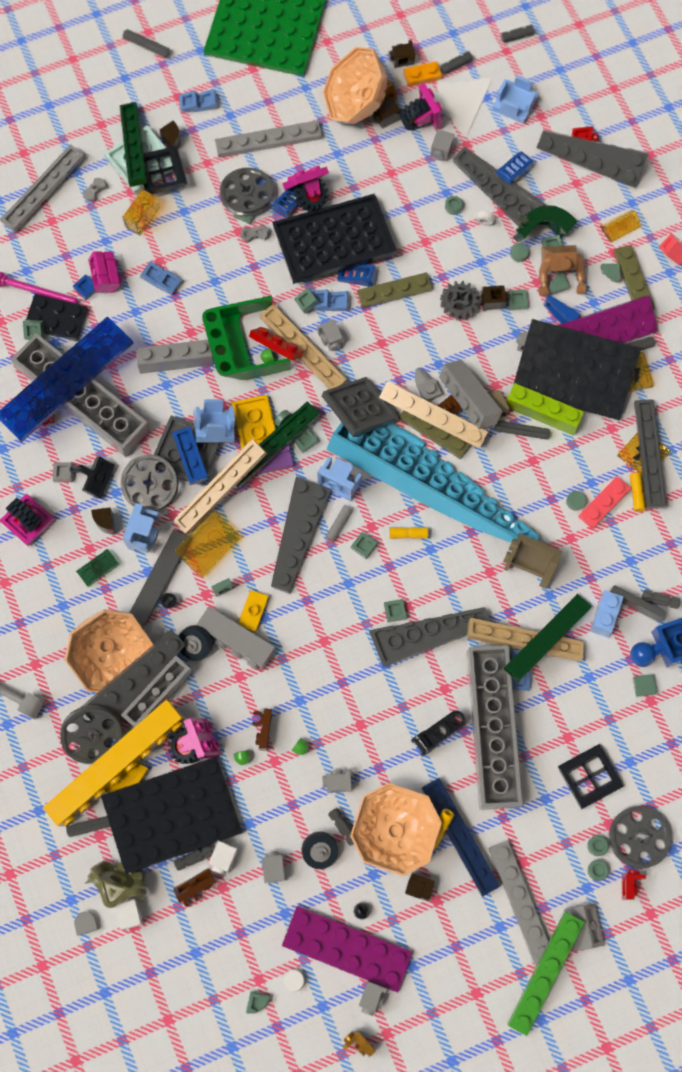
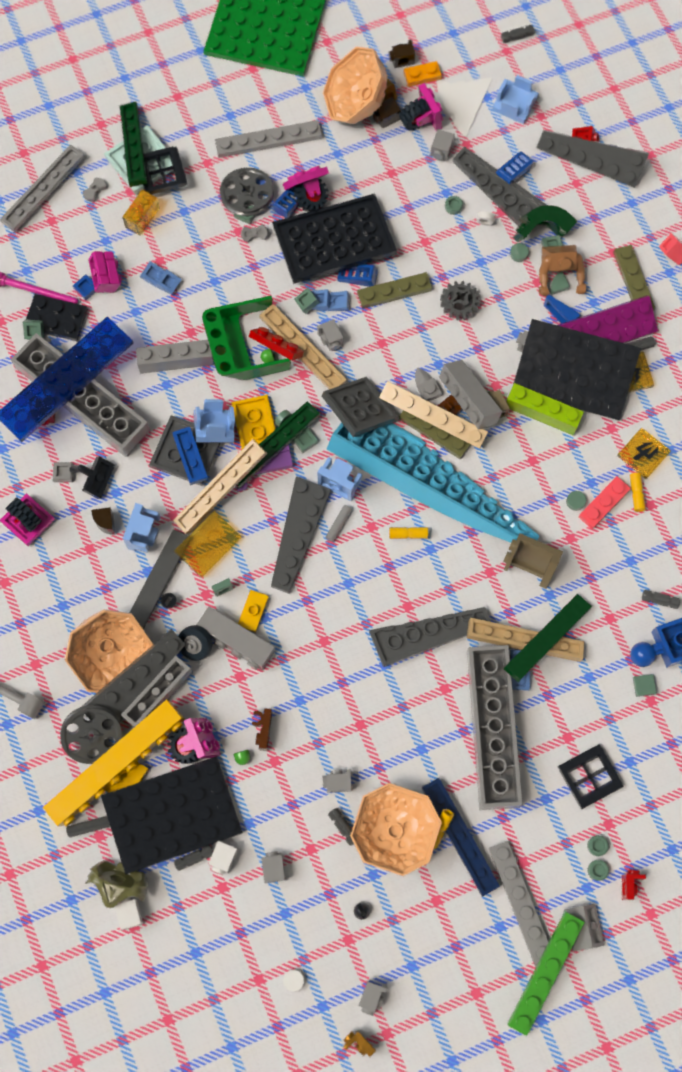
(85, 923): light grey tile -> none
(97, 568): clear green plate -> none
(143, 476): wedge -> none
(146, 43): dark grey axle -> none
(170, 134): dark brown brick -> none
(196, 884): reddish brown plate -> none
(198, 102): medium blue slope -> none
(257, 1002): sand green tile -> none
(300, 747): bright green hinge -> none
(319, 850): black wheel -> none
(347, 949): magenta plate -> none
(364, 545): sand green tile -> none
(395, 610): sand green tile -> none
(419, 887): dark brown panel -> none
(429, 737): black piece -> none
(456, 62): dark grey axle -> none
(494, 297): dark brown brick -> none
(517, 300): sand green tile -> none
(524, 430): dark grey axle -> none
(606, 613): light blue brick -> none
(612, 271): sand green tile -> none
(621, 225): clear yellow slope -> none
(639, 604): dark grey tile -> none
(644, 828): dark grey wedge -> none
(650, 454): dark grey tile -> none

